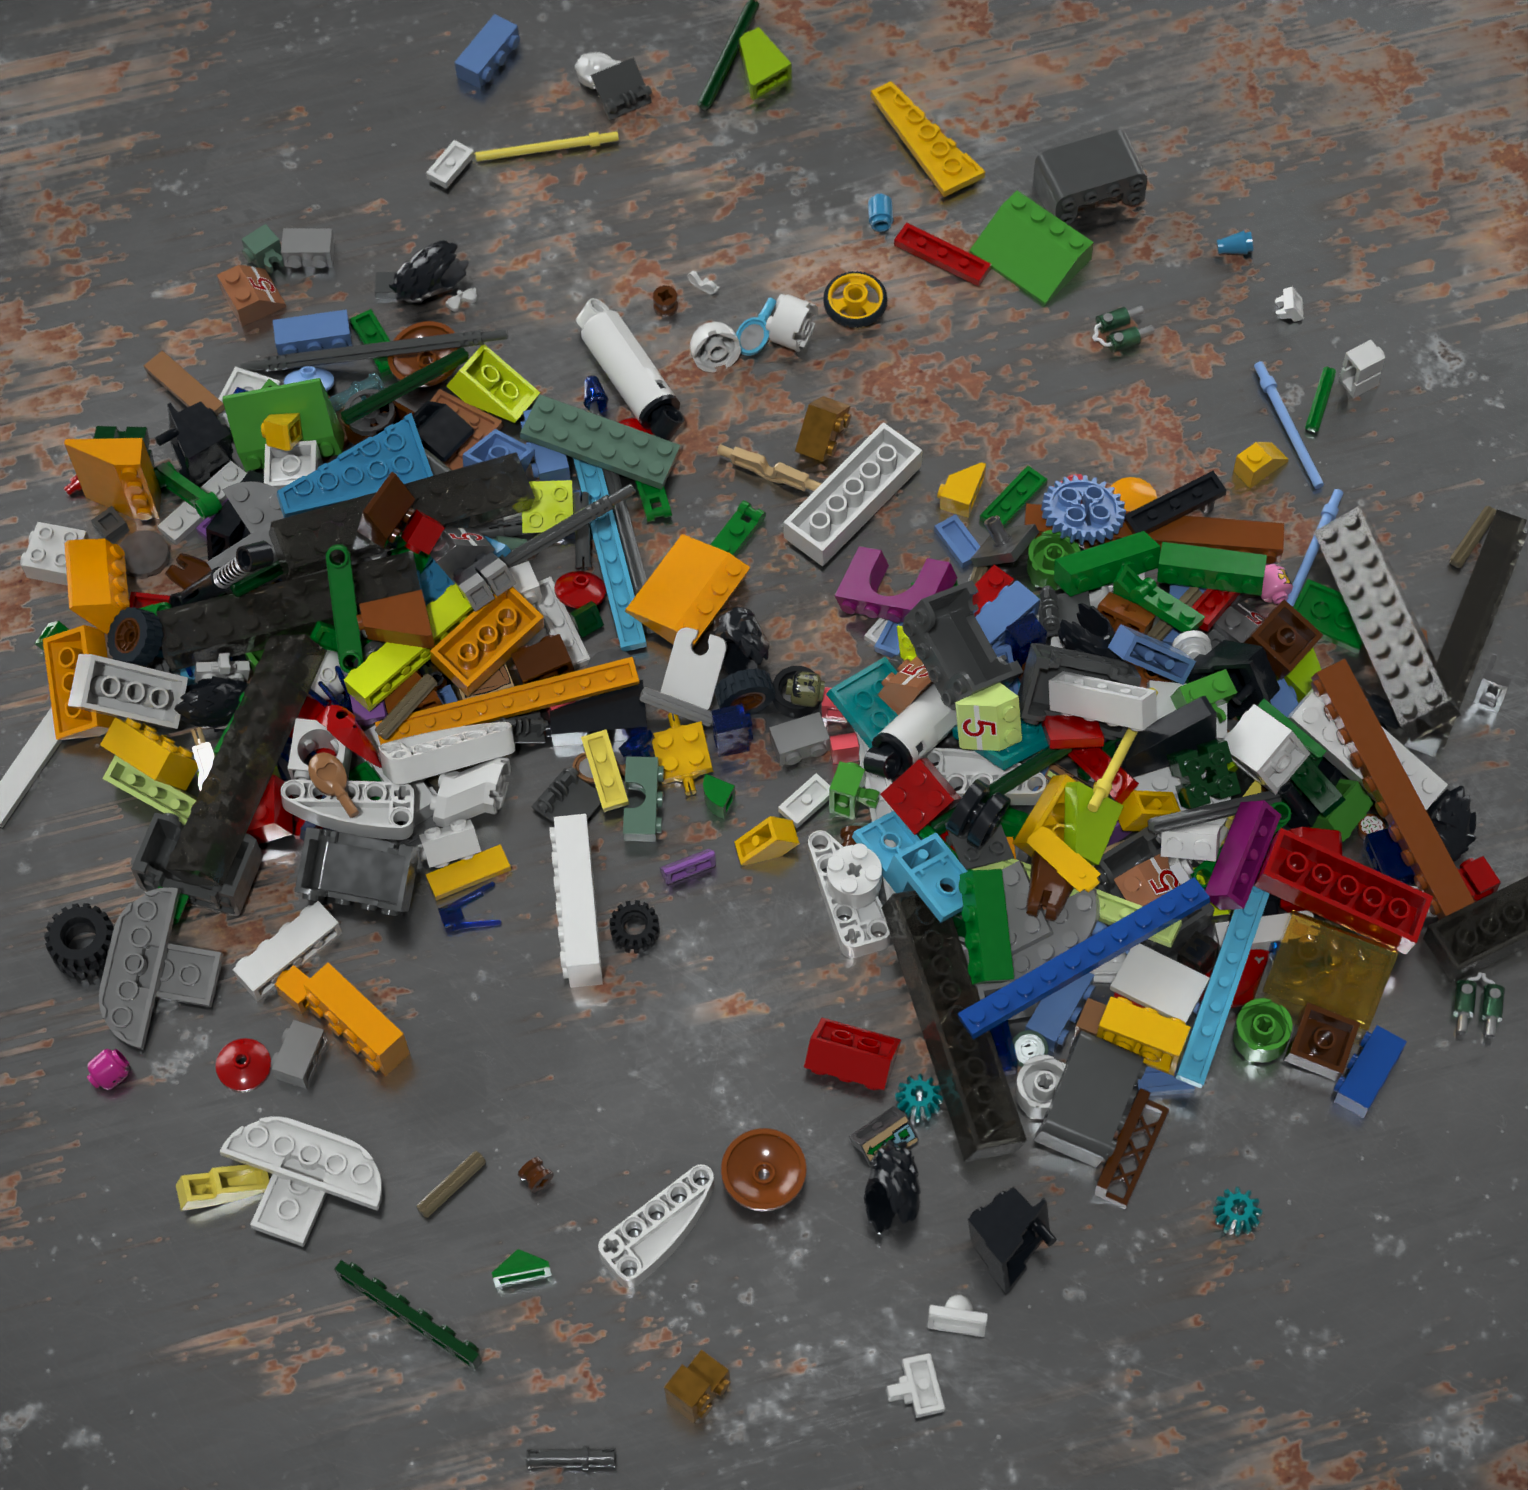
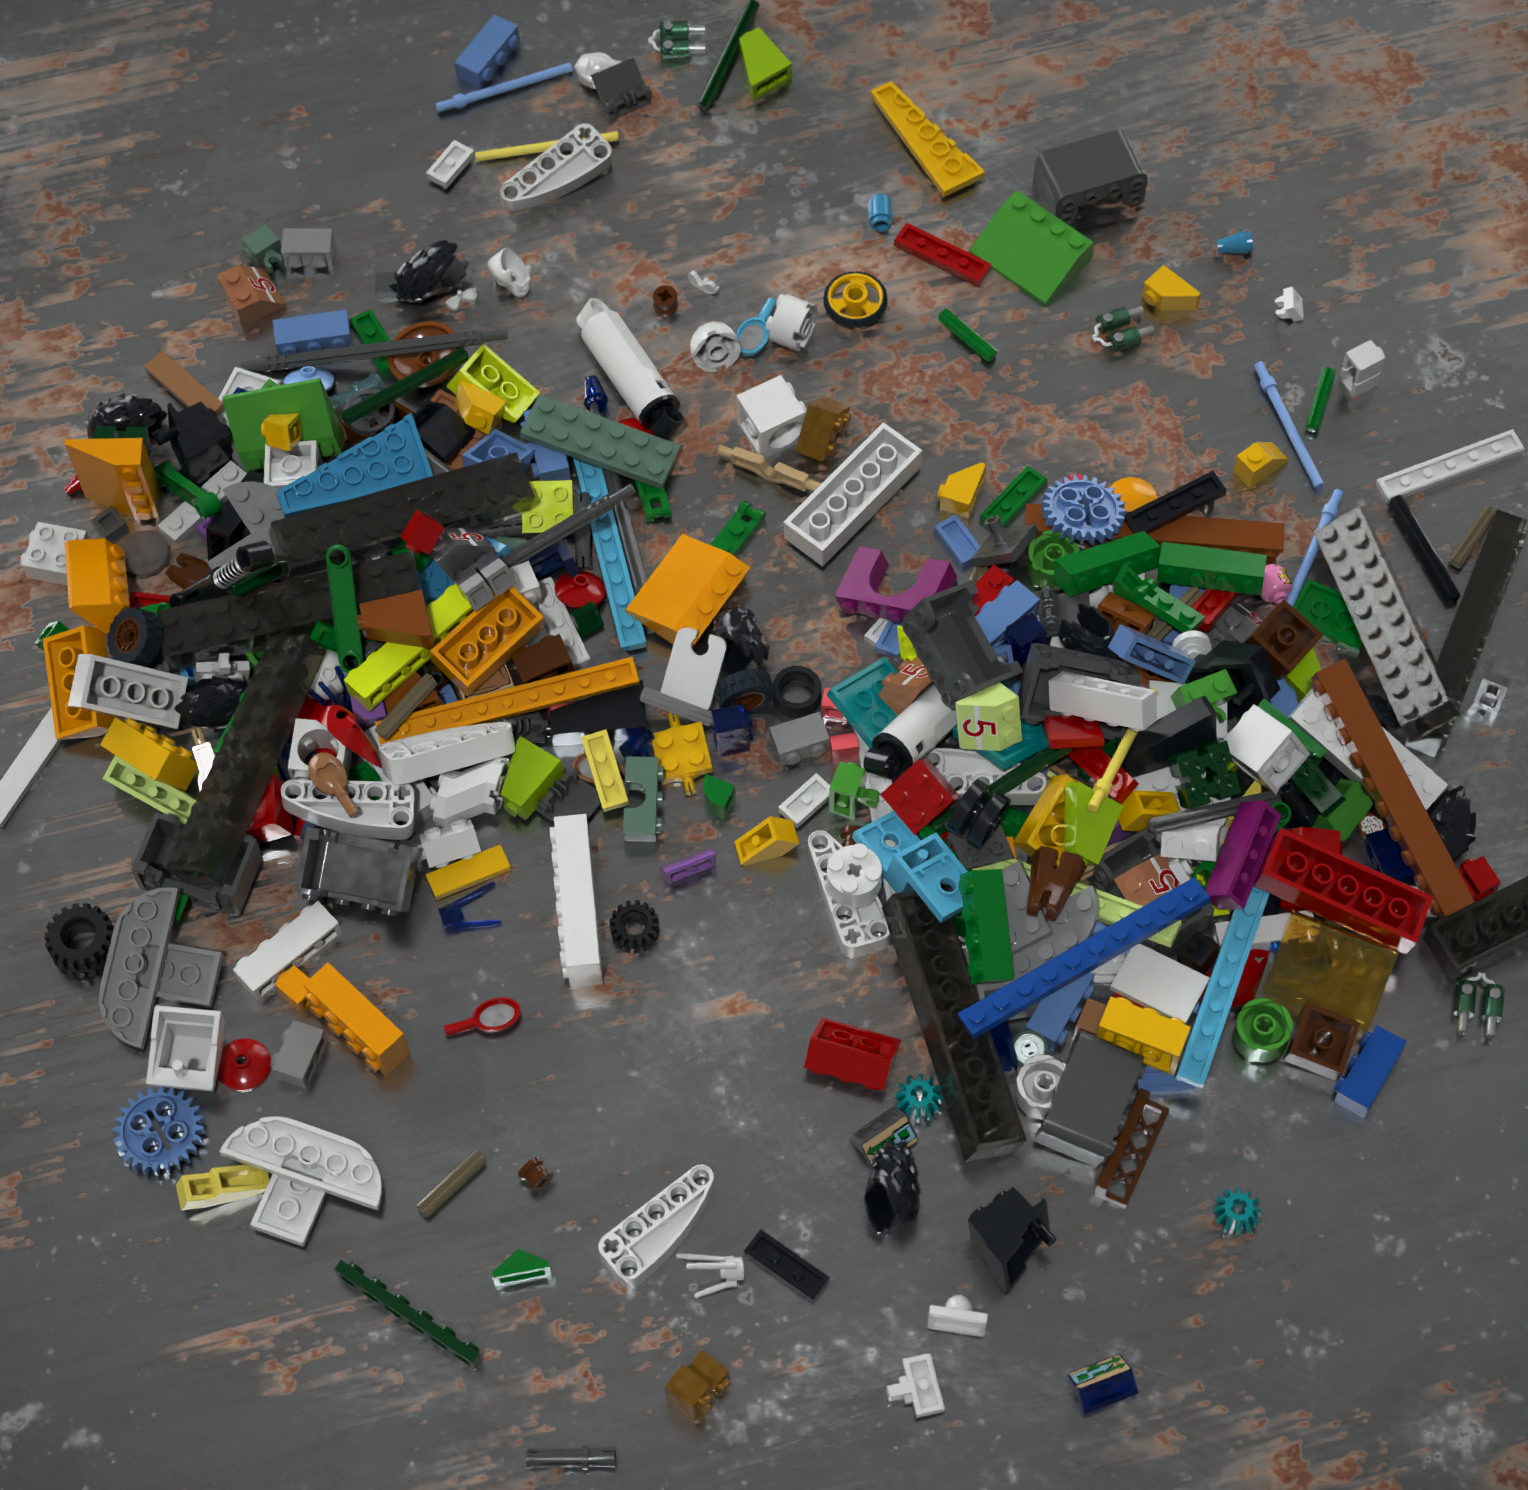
(107, 1069): dark pink head -> none
(126, 412): none -> black head
(135, 1143): none -> medium blue gear
(185, 1048): none -> white piece
(387, 512): reddish brown slope -> none
(459, 100): none -> light blue bar
(479, 407): none -> yellow slope
(489, 1016): none -> red piece
(510, 272): none -> white hair
(529, 778): none -> lime slope
(553, 559): none -> dark blue bracket
(568, 171): none -> white beam
(677, 48): none -> clear green piece
(730, 1268): none -> white plant
(763, 1152): dark orange dish -> none
(770, 416): none -> white brick
(786, 1265): none -> black tile
(805, 689): olive head -> none
(967, 335): none -> green axle
(1066, 861): yellow piece -> none
(1103, 1383): none -> clear blue panel
(1170, 292): none -> yellow slope
(1424, 549): none -> black axle
(1450, 466): none -> white tile

